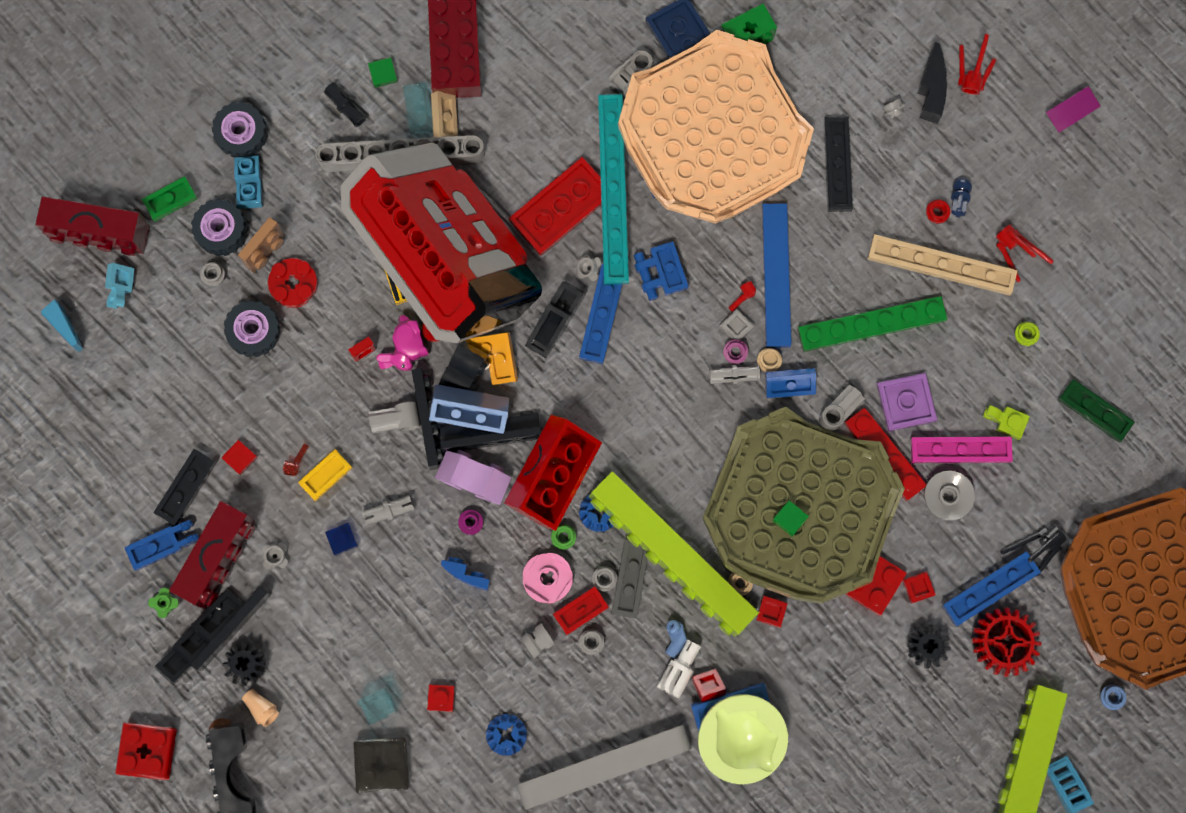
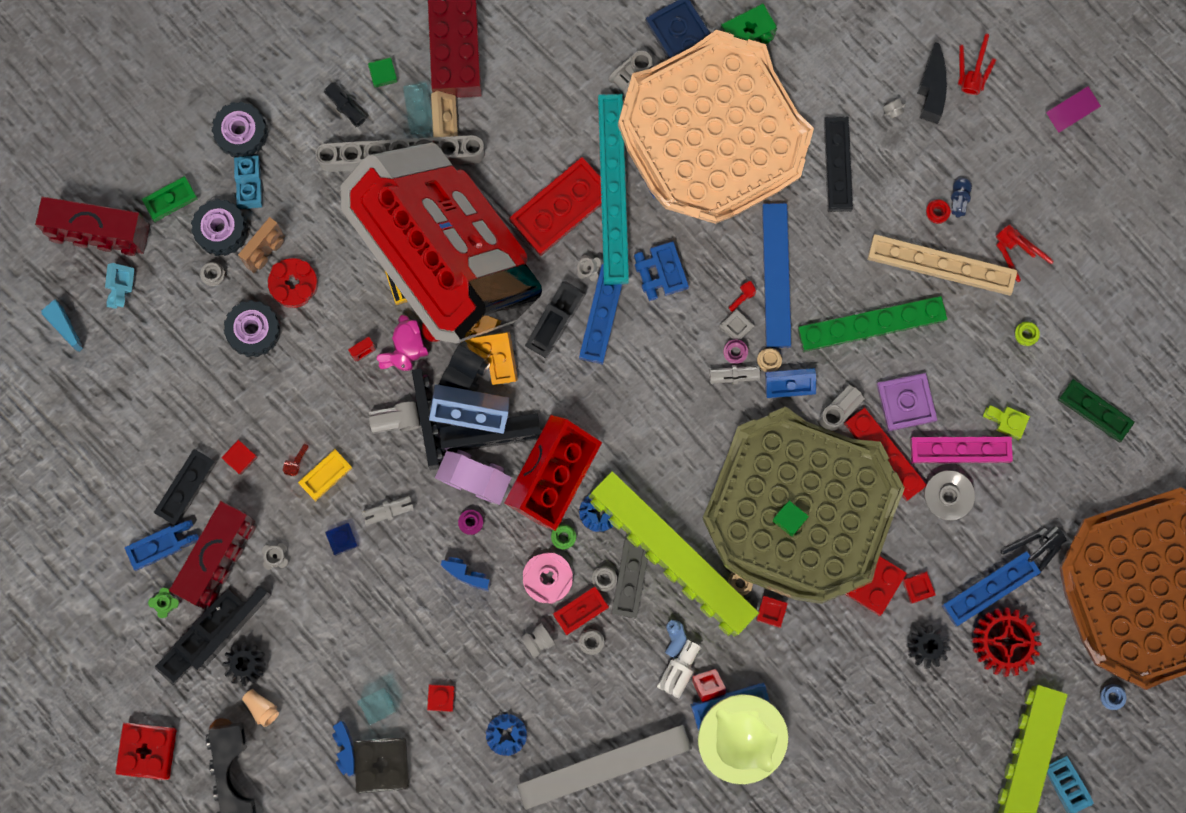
(346, 756): none -> blue slope

